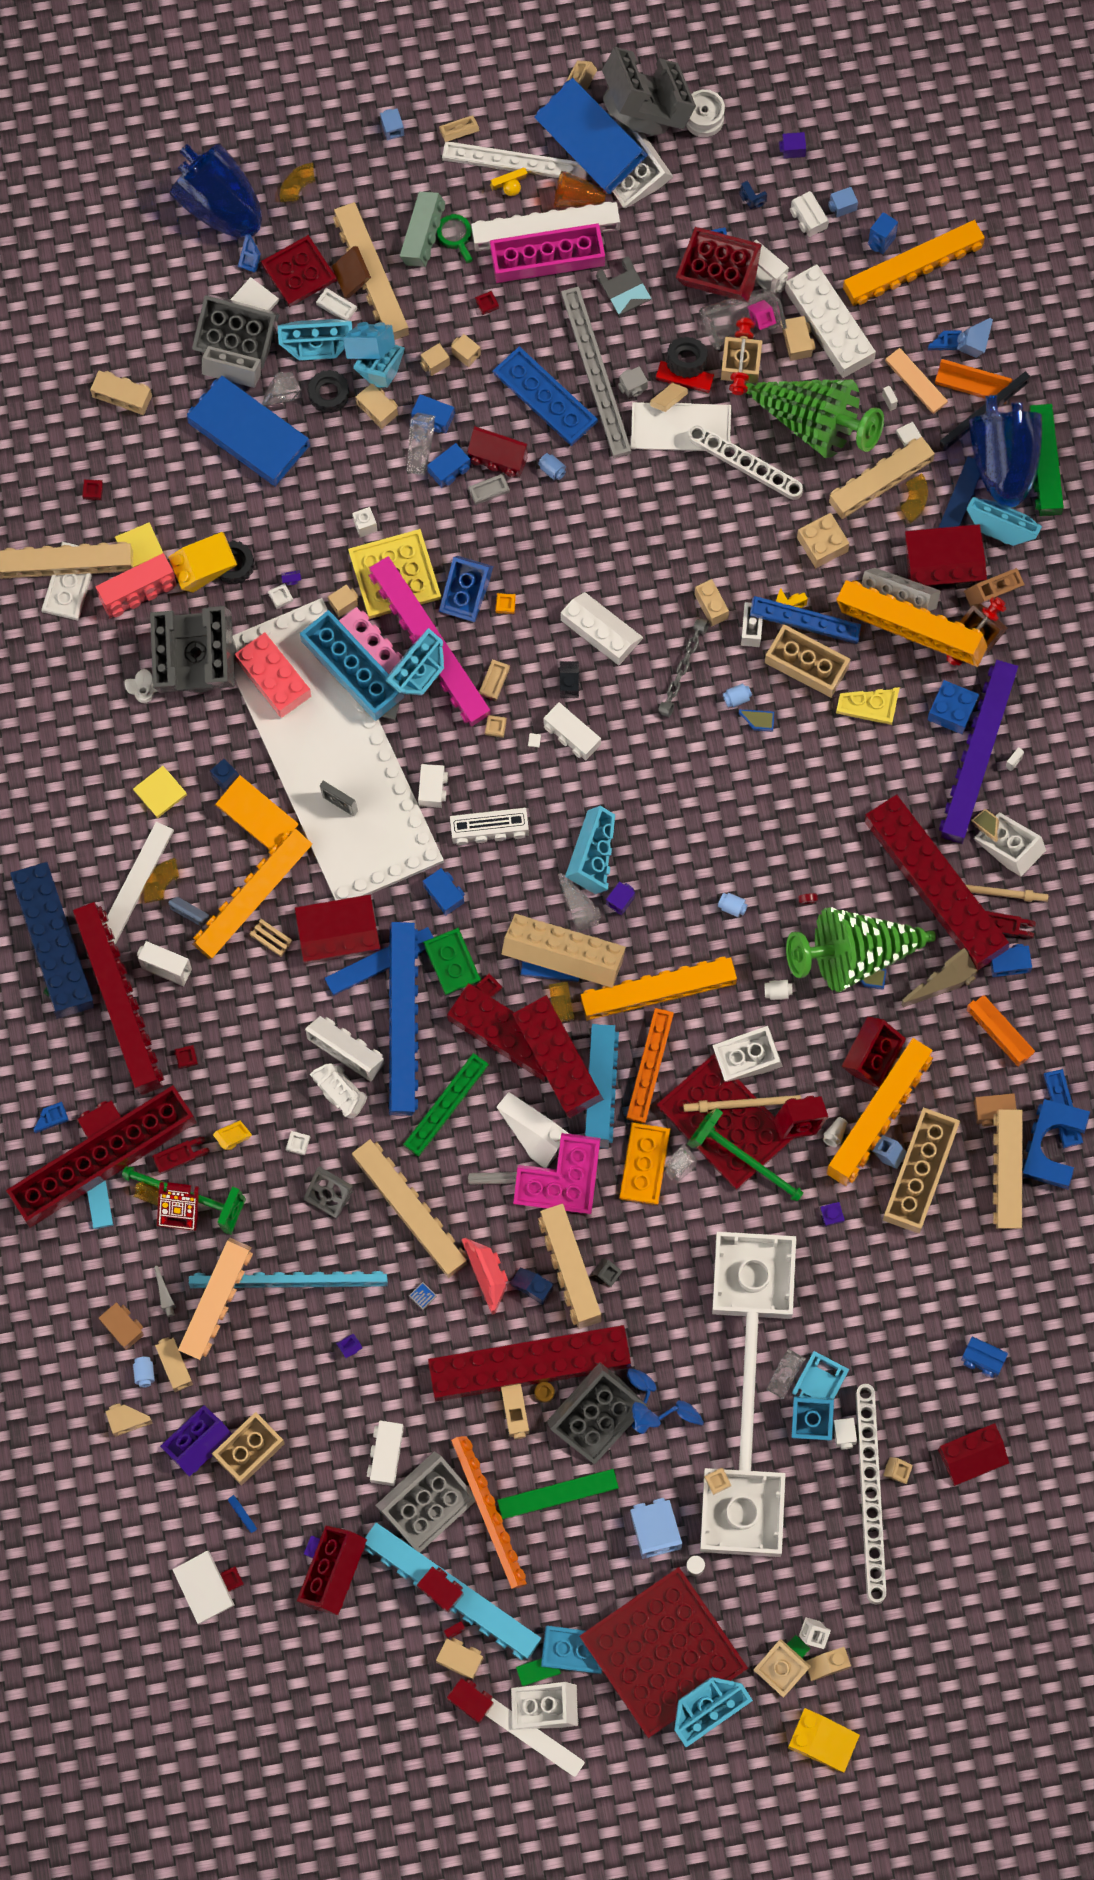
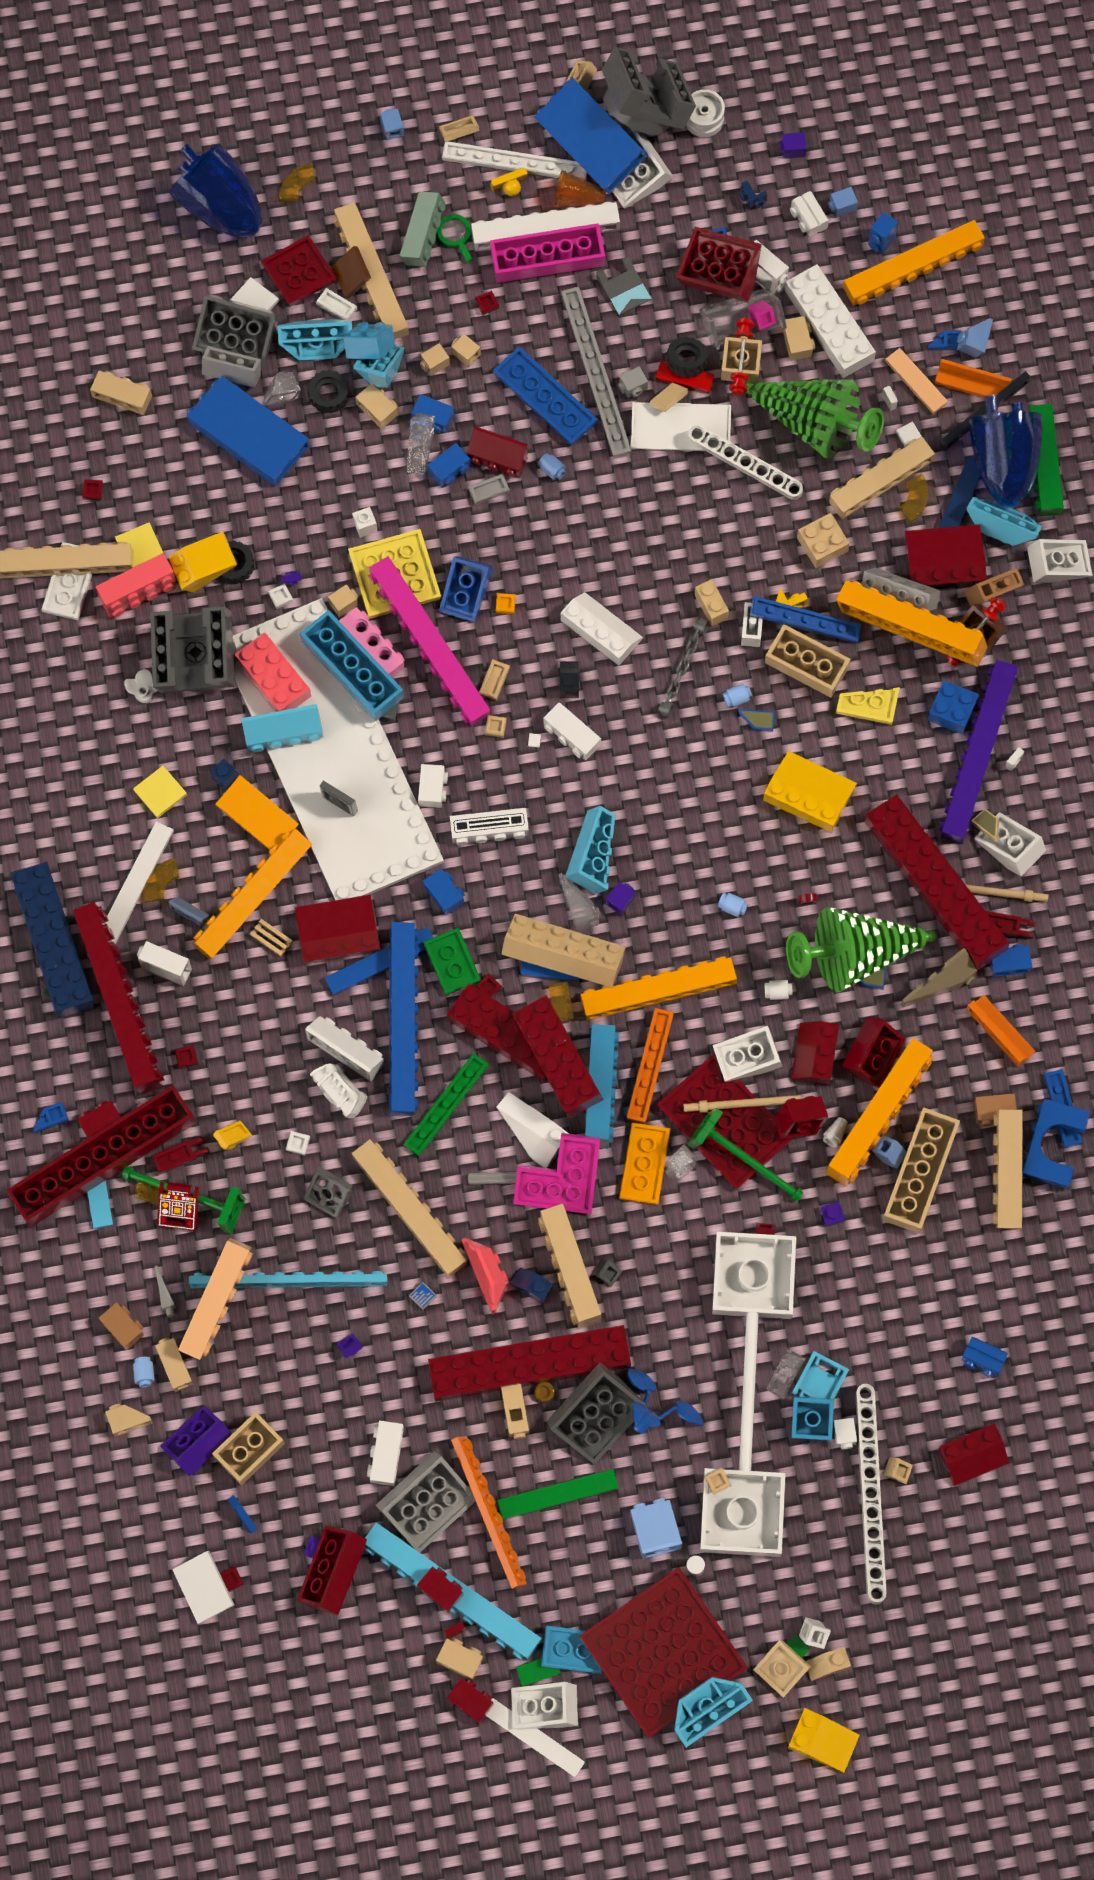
(249, 255): blue tile -> none
(282, 728): none -> medium azure slope
(418, 665): medium azure wedge -> none
(767, 1229): none -> dark red plate
(809, 791): none -> yellow slope
(815, 1052): none -> dark red slope
(1059, 560): none -> white slope

